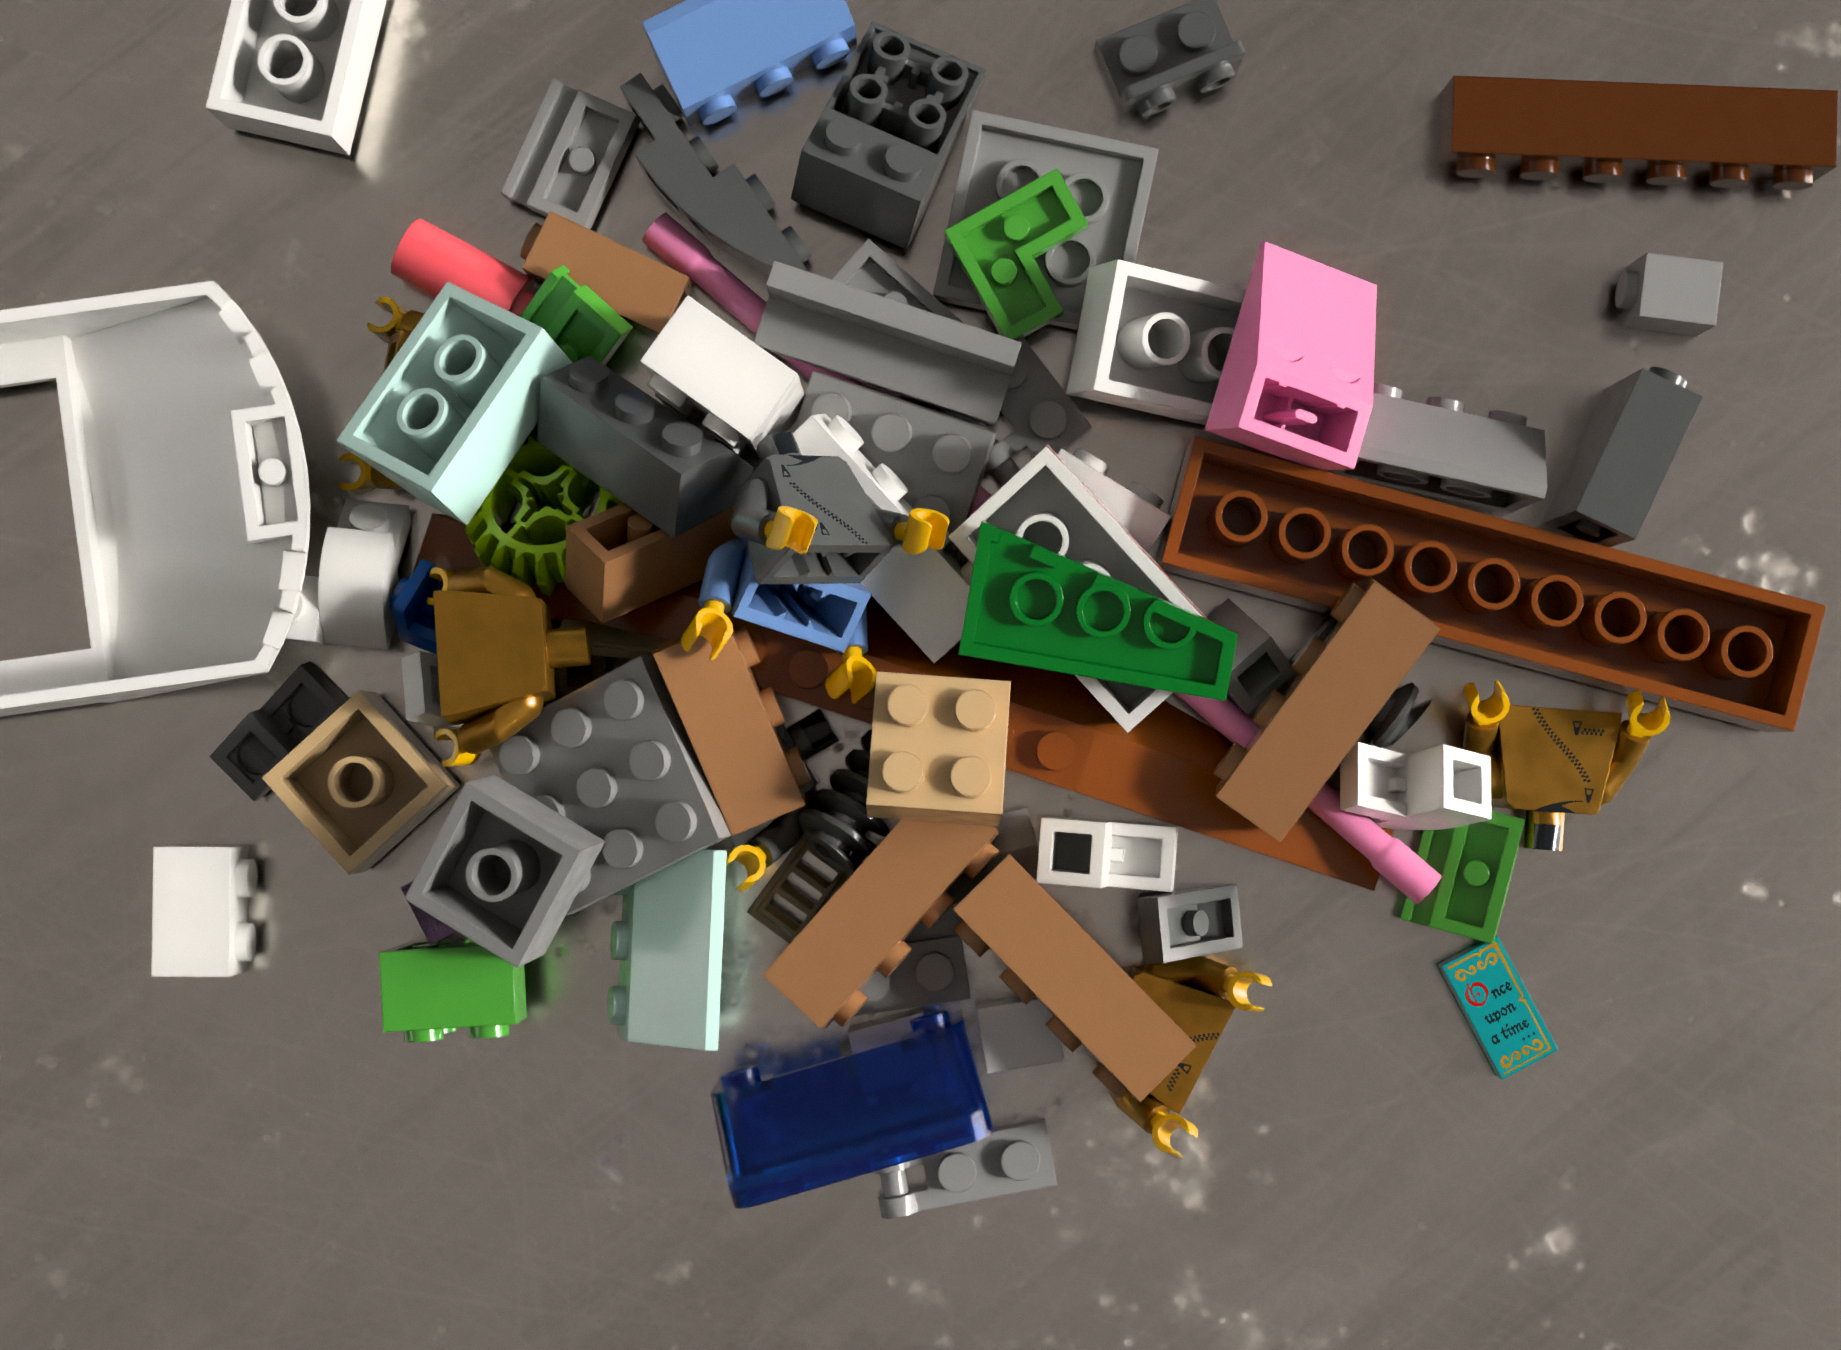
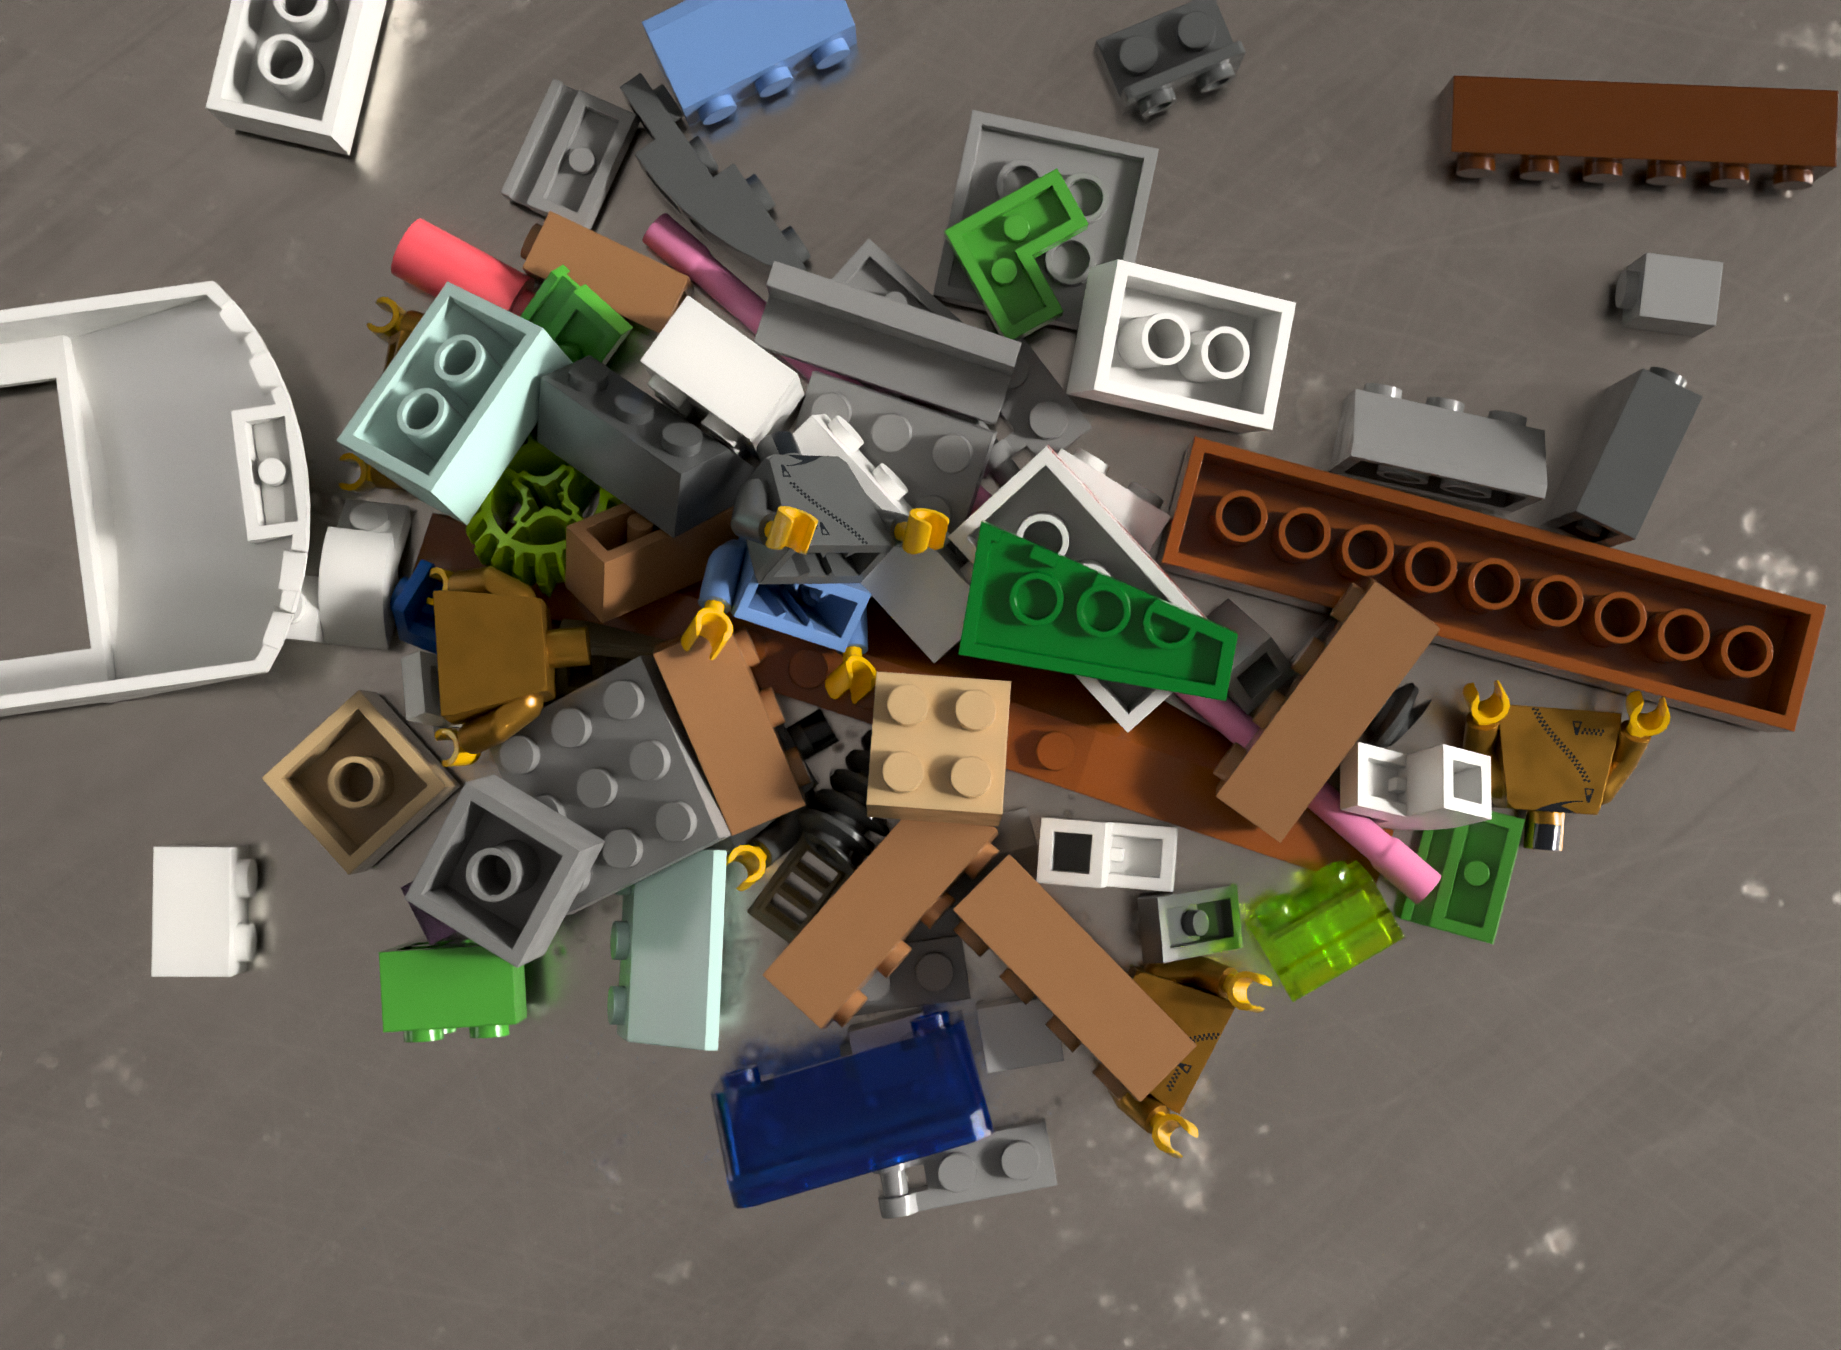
(277, 728): dark grey slope -> none
(886, 135): dark grey slope -> none
(1299, 363): bright pink slope -> none
(1324, 928): none -> clear neon green brick
(1497, 1007): teal tile -> none

